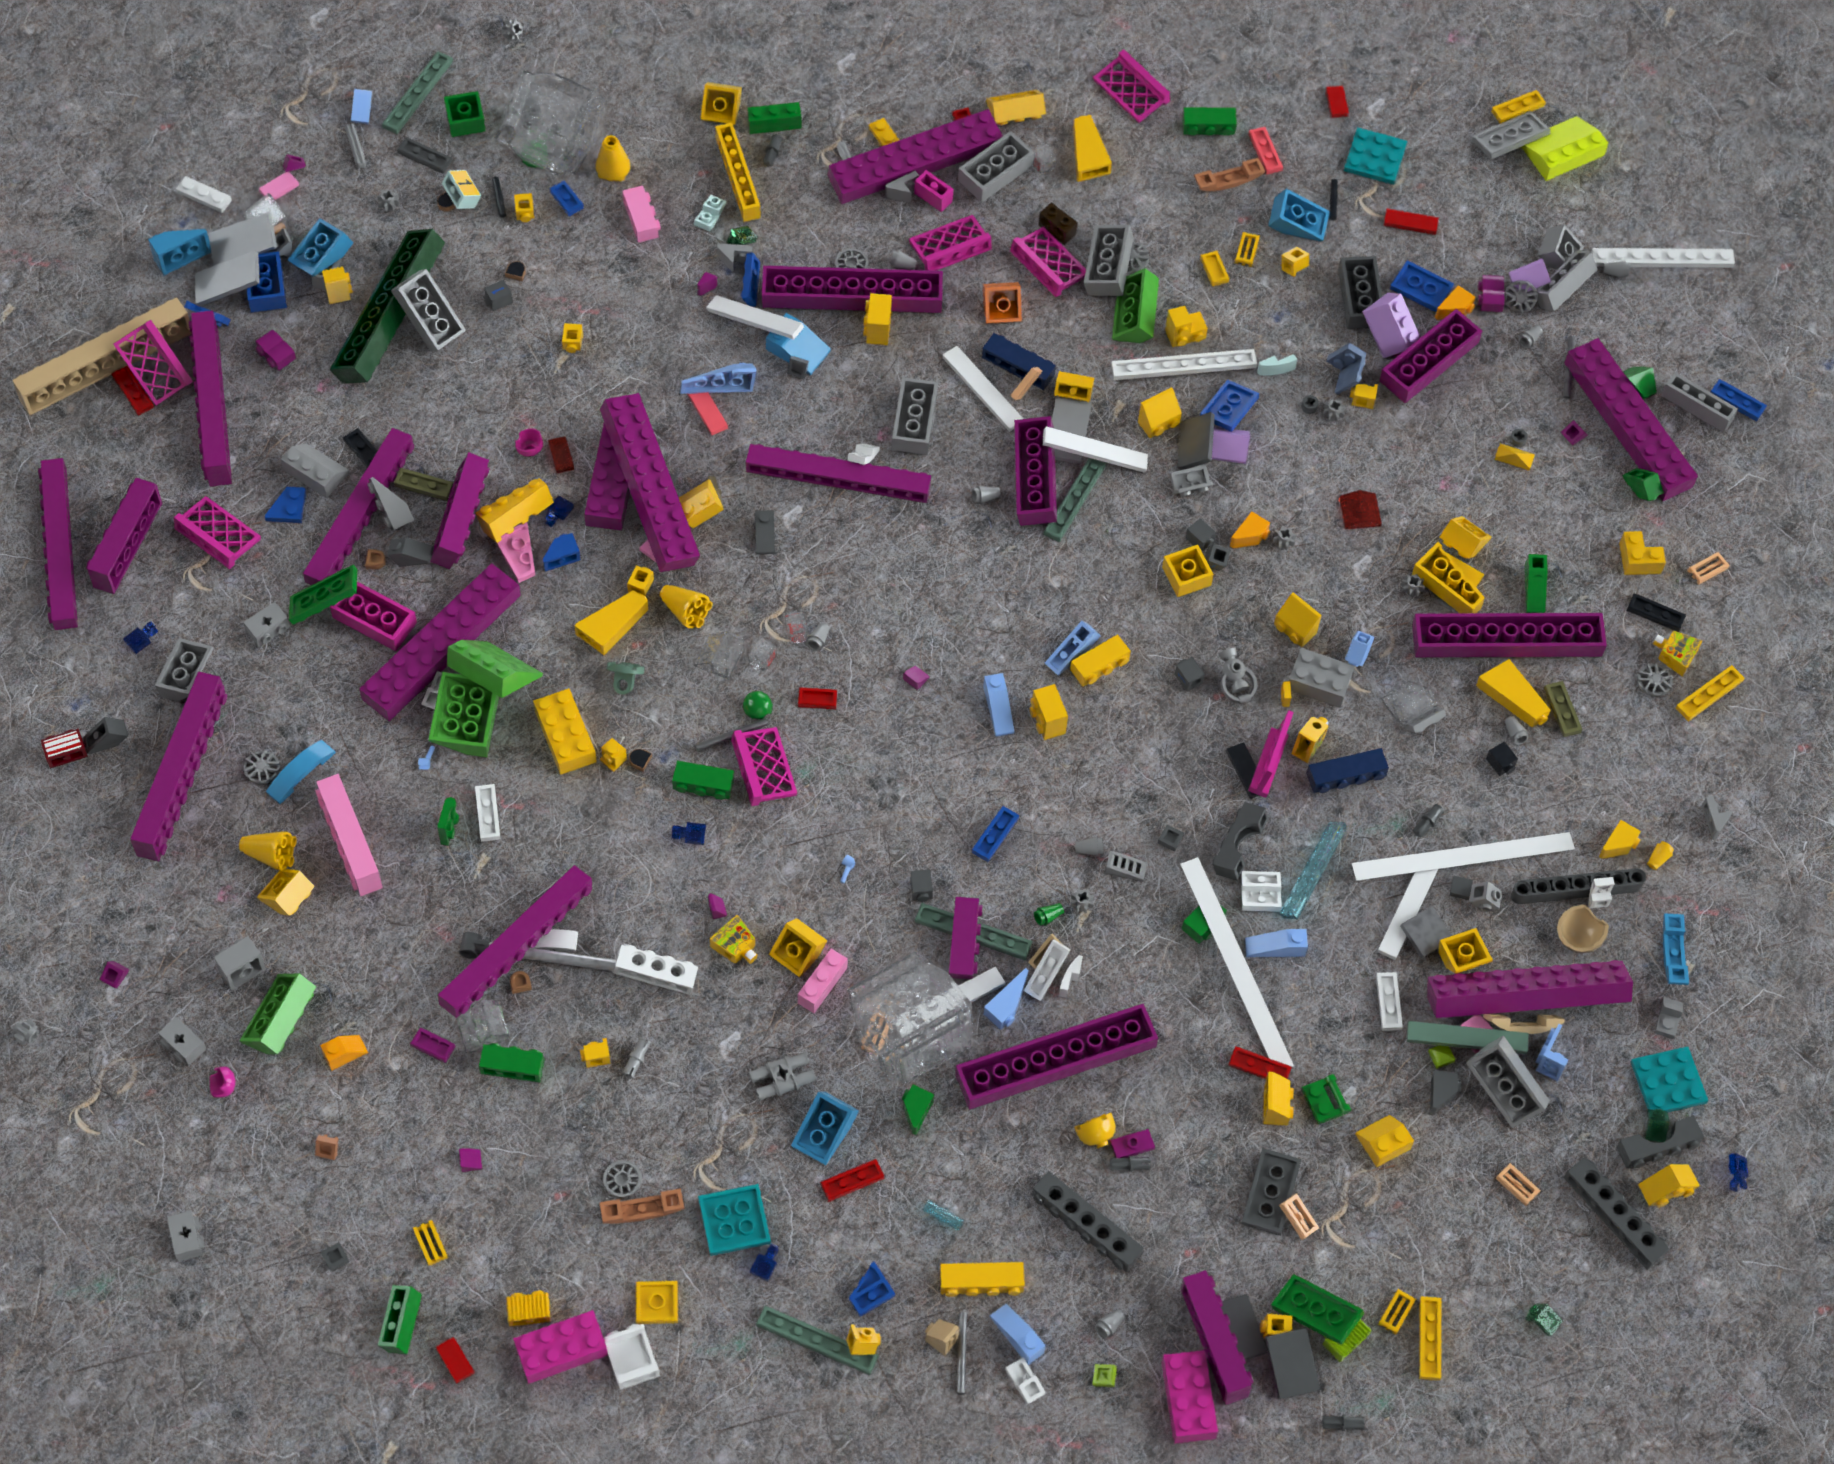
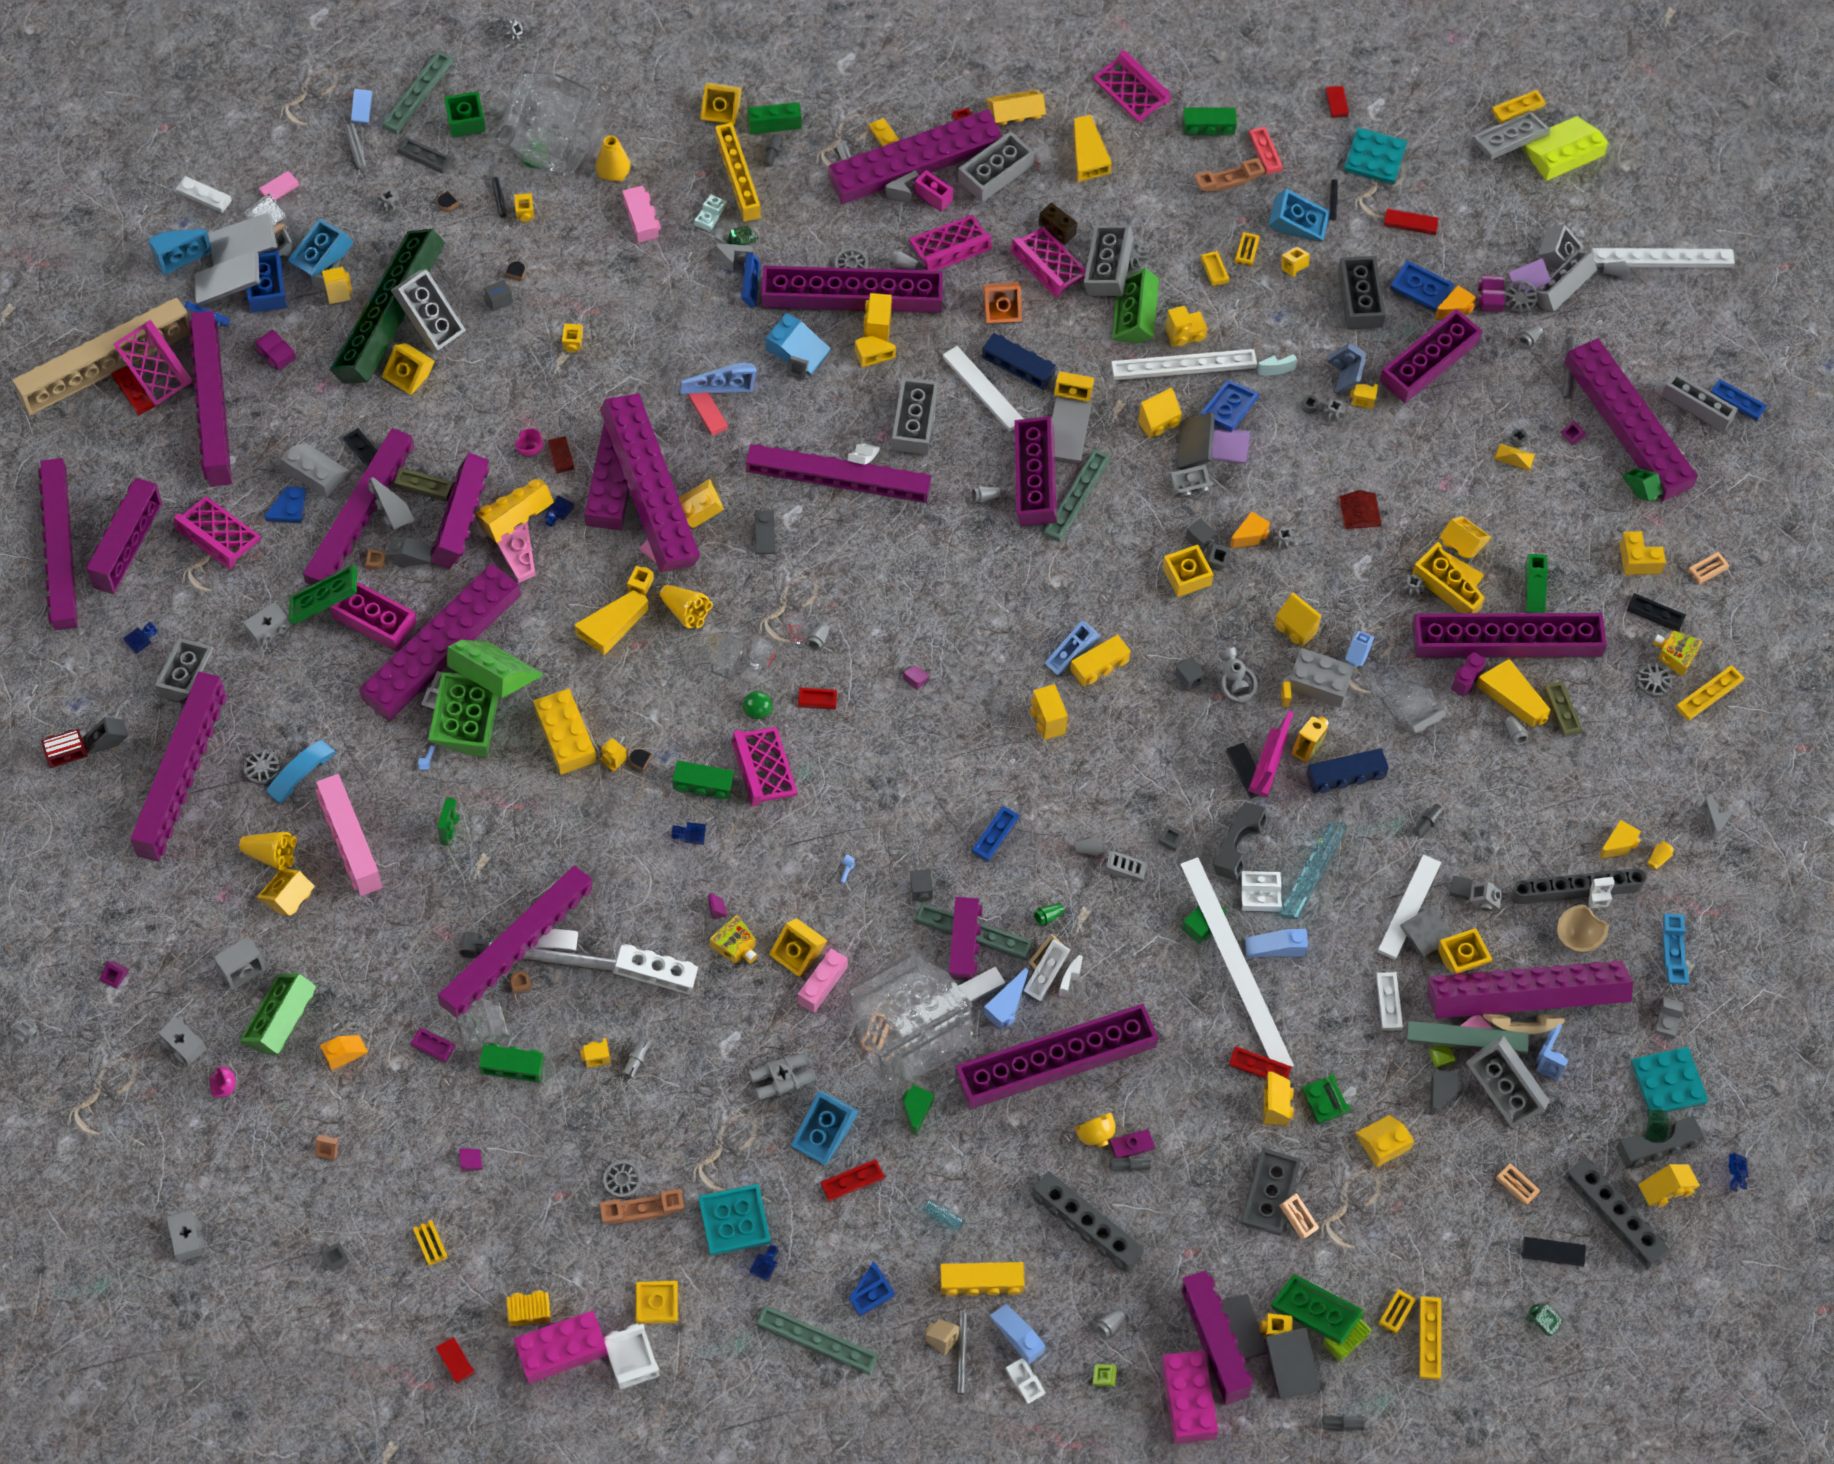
(293, 163): magenta slope -> none
(399, 1319): green brick -> none
(407, 368): none -> yellow slope
(461, 189): light aqua brick -> none
(487, 812): white plate -> none
(561, 552): blue slope -> none
(566, 198): blue plate -> none
(626, 672): sand green tile -> none
(706, 283): magenta slope -> none
(728, 735): flat silver bar -> none
(755, 317): white tile -> none
(863, 1341): yellow brick -> none
(873, 350): none -> yellow slope
(998, 704): light blue slope -> none
(1026, 383): light nougat tile -> none
(1078, 897): light grey gear -> none
(1095, 449): white tile -> none
(1391, 324): lavender slope -> none
(1463, 856): white sticker -> none
(1468, 674): none -> magenta brick
(1502, 759): black brick -> none
(1554, 1251): none -> black tile
(1643, 380): green slope -> none

